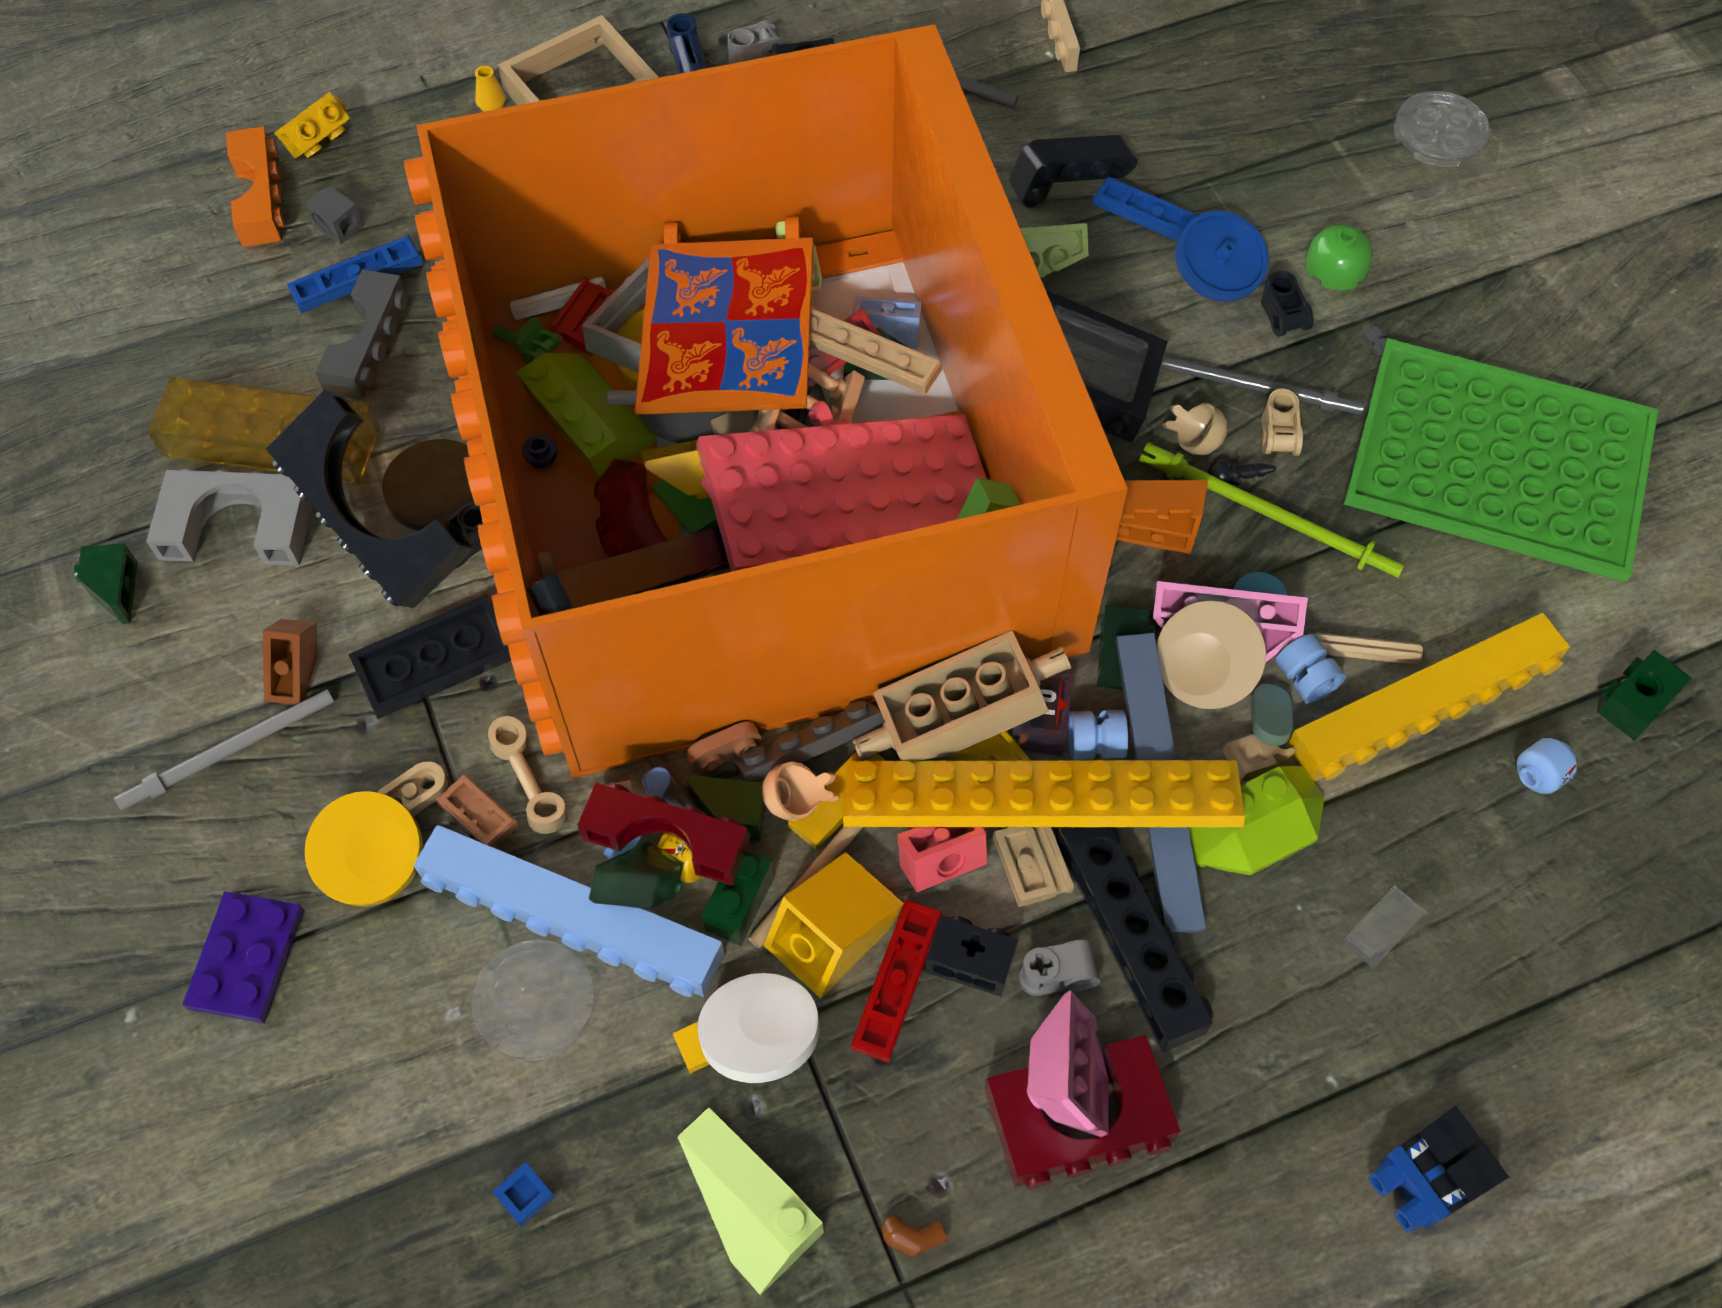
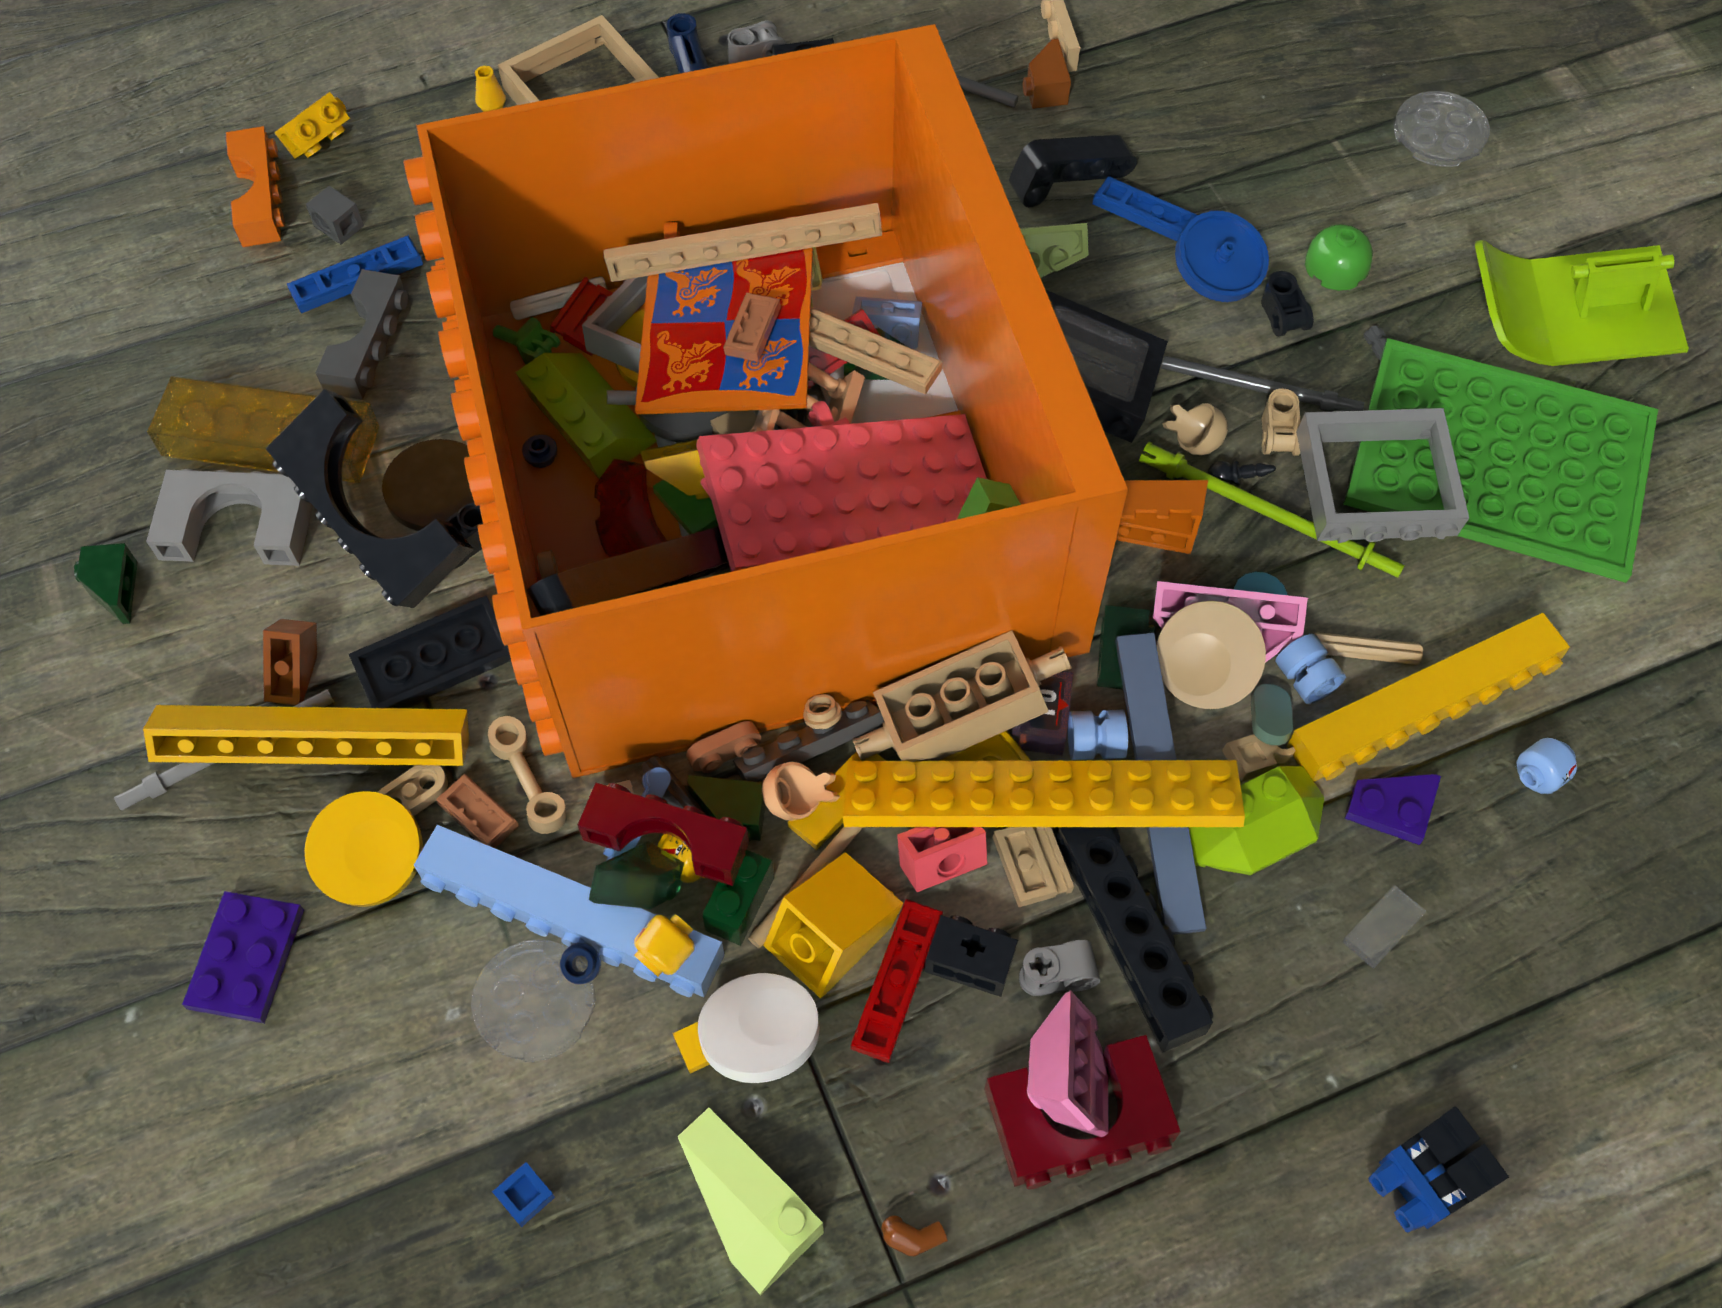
(307, 735): none -> yellow brick
(569, 967): none -> dark blue plate
(664, 944): none -> yellow head
(743, 242): none -> tan tile
(752, 327): none -> nougat plate
(822, 712): none -> tan plate
(1048, 78): none -> dark orange slope
(1381, 426): none -> light grey window
(1395, 805): none -> dark purple wing
(1582, 305): none -> lime door
(1632, 710): dark green brick -> none

